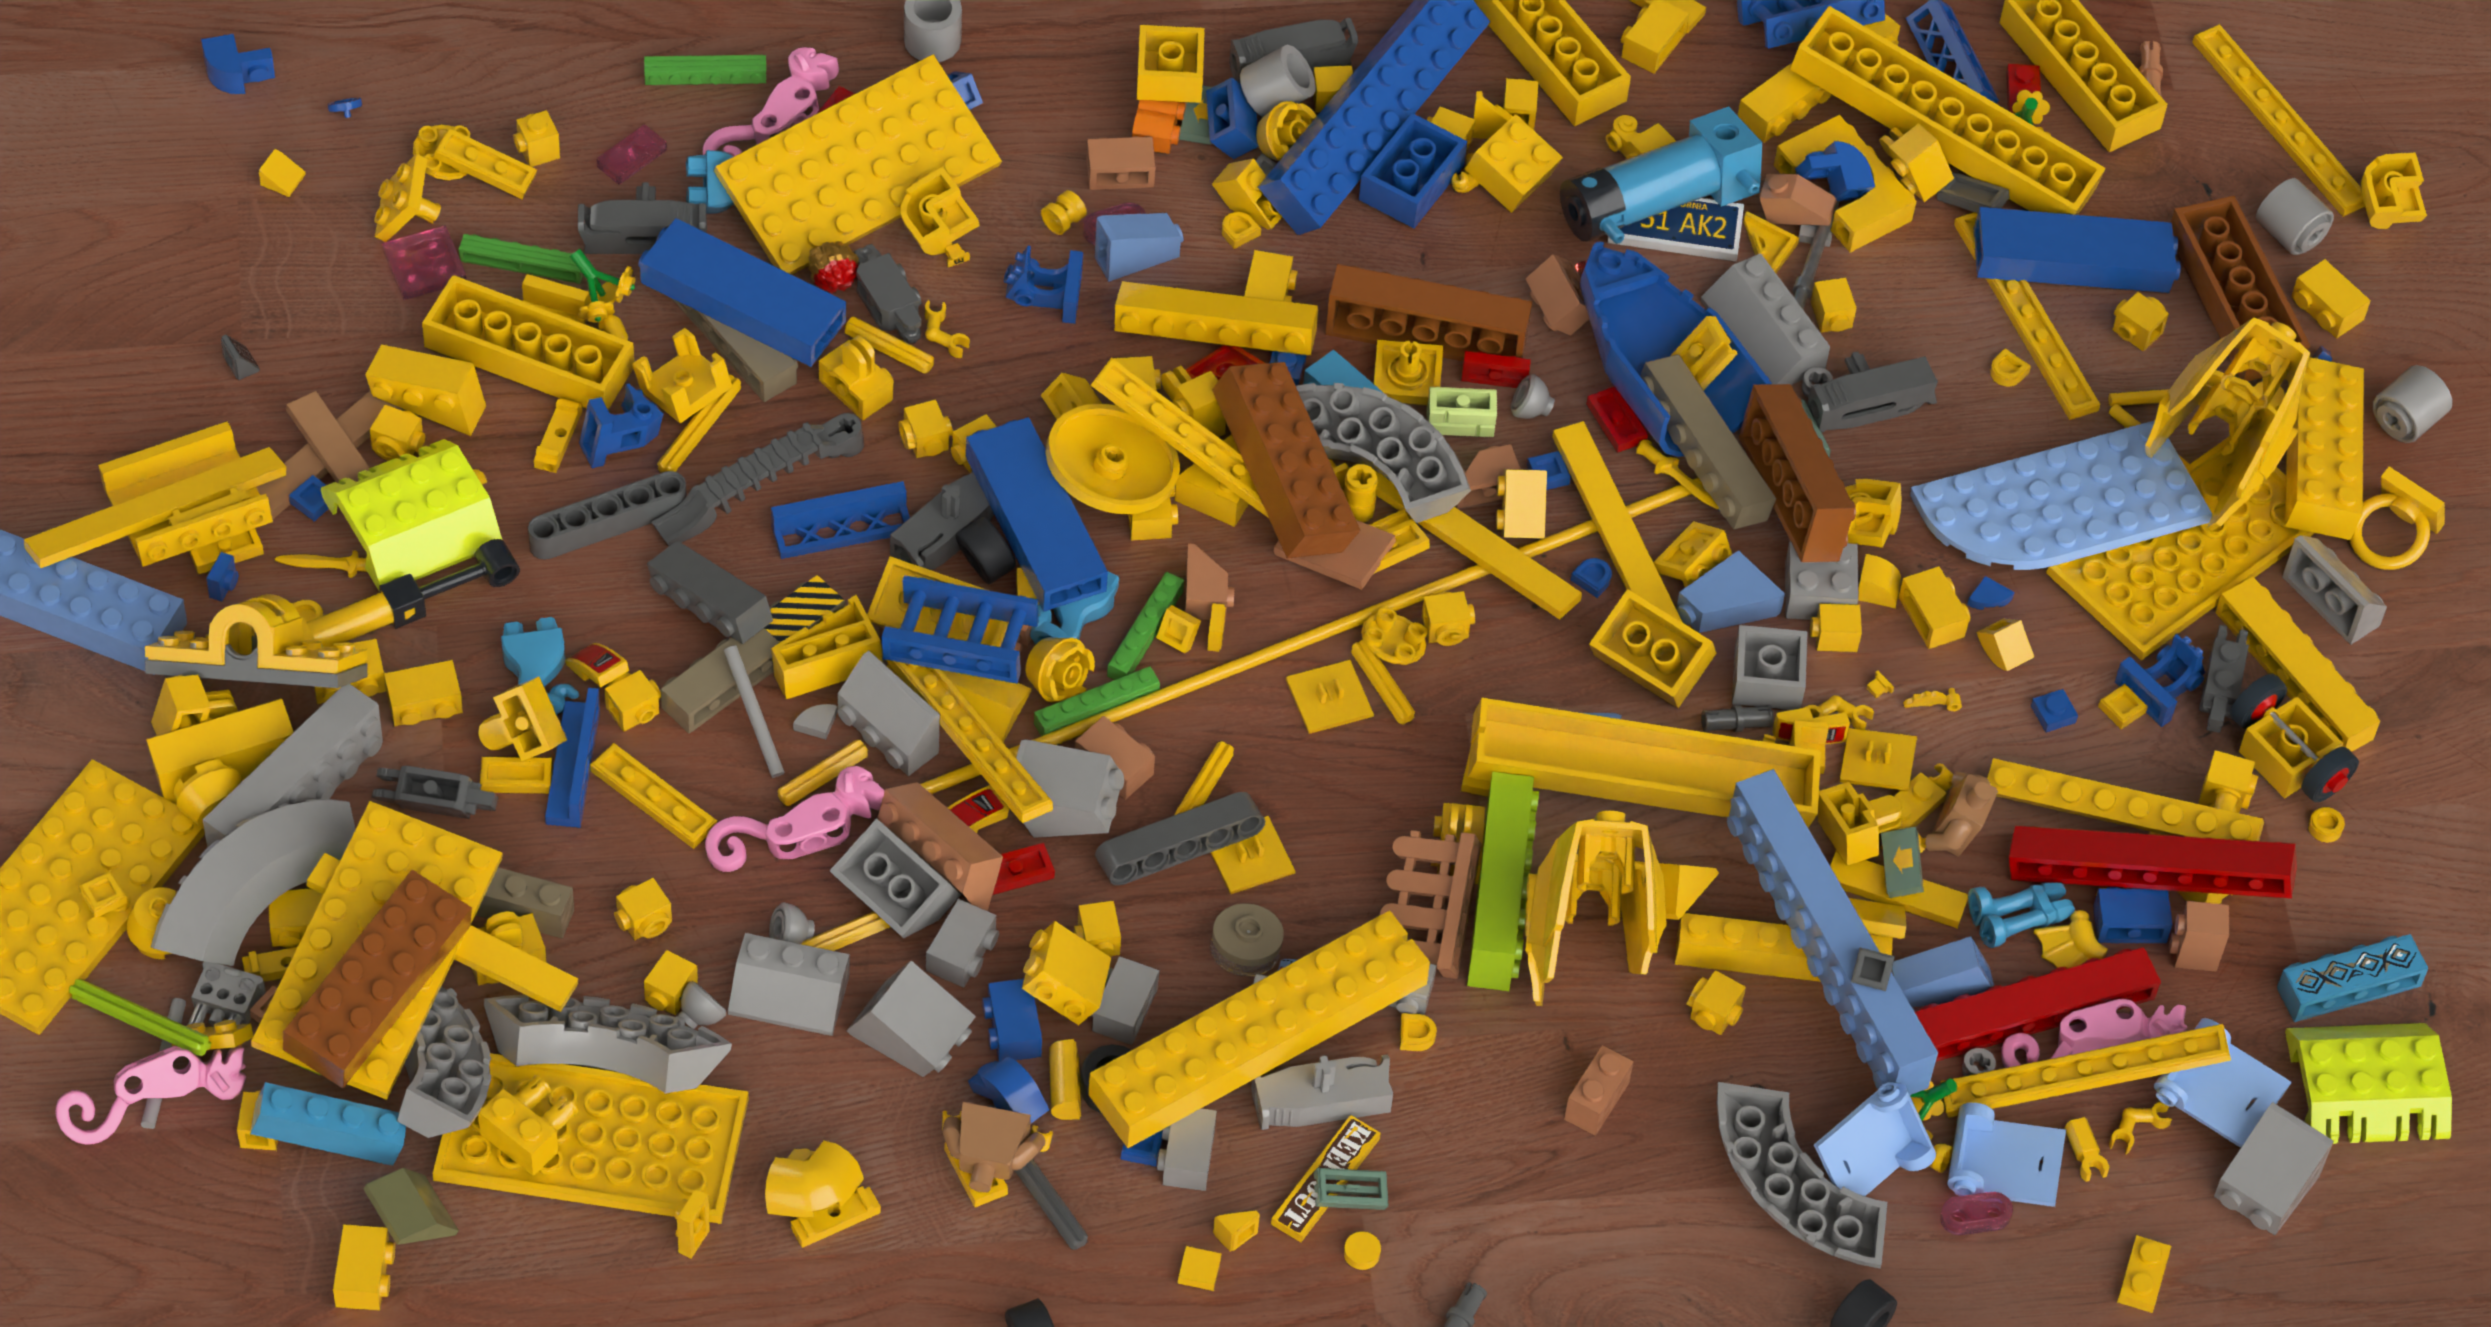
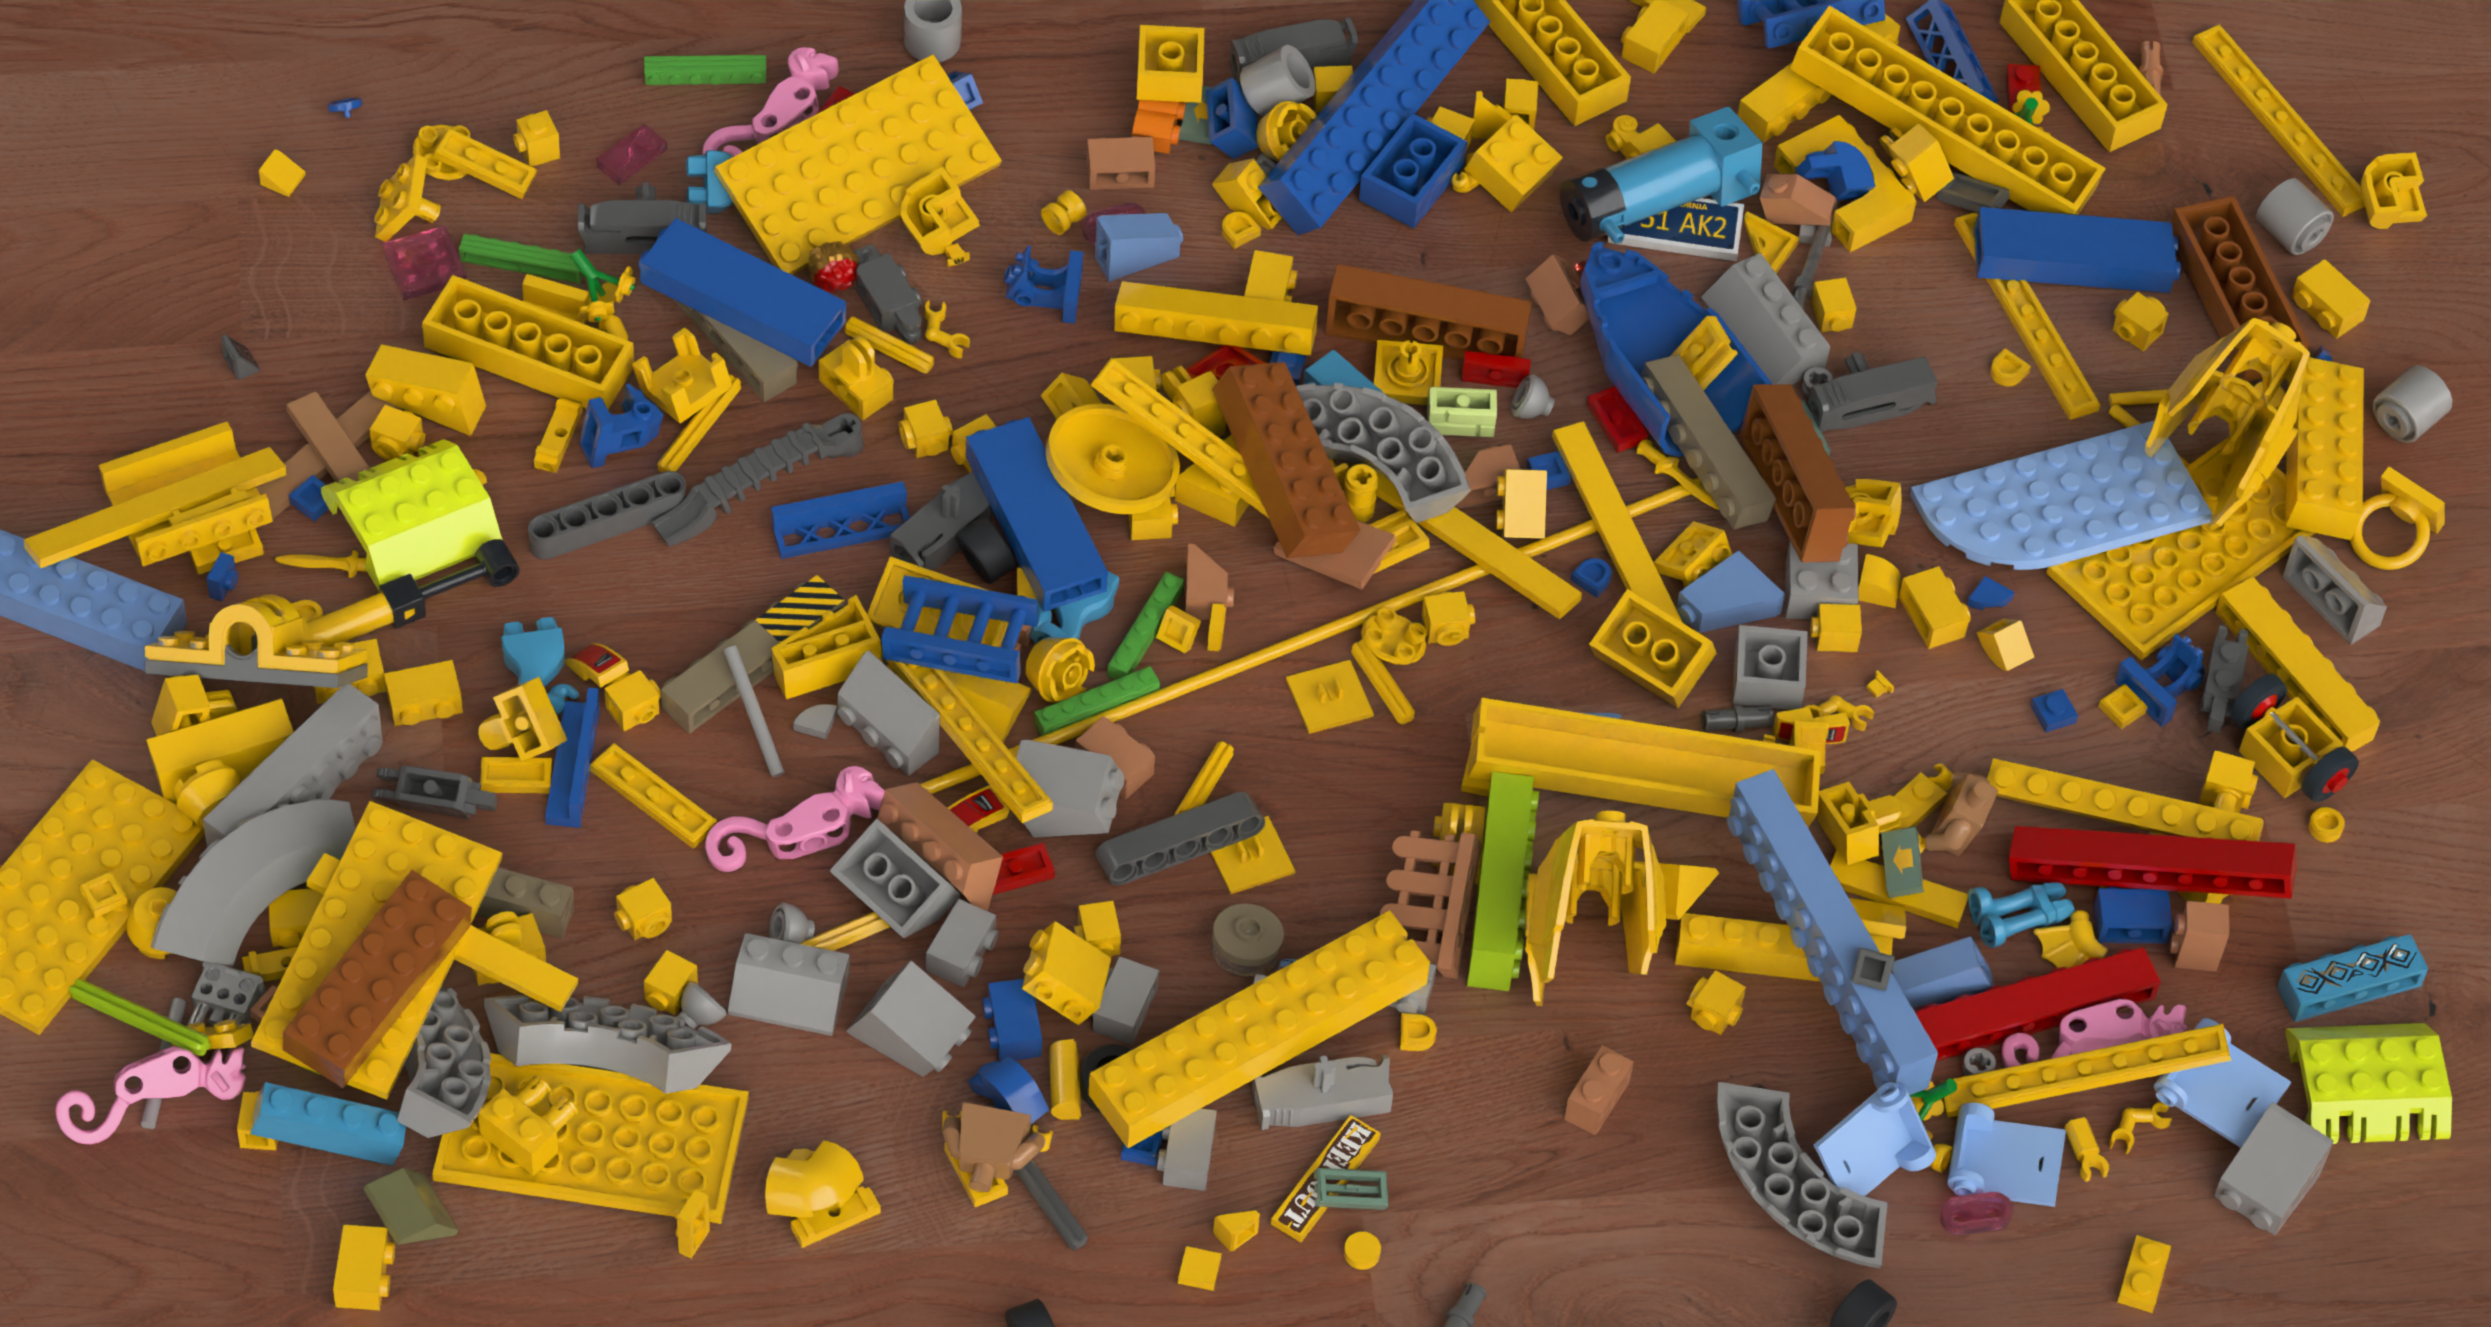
(231, 69): blue brick -> none
(709, 592): dark grey brick -> none
(822, 772): yellow axle -> none
(1878, 759): yellow piece -> none
(1928, 698): yellow piece -> none

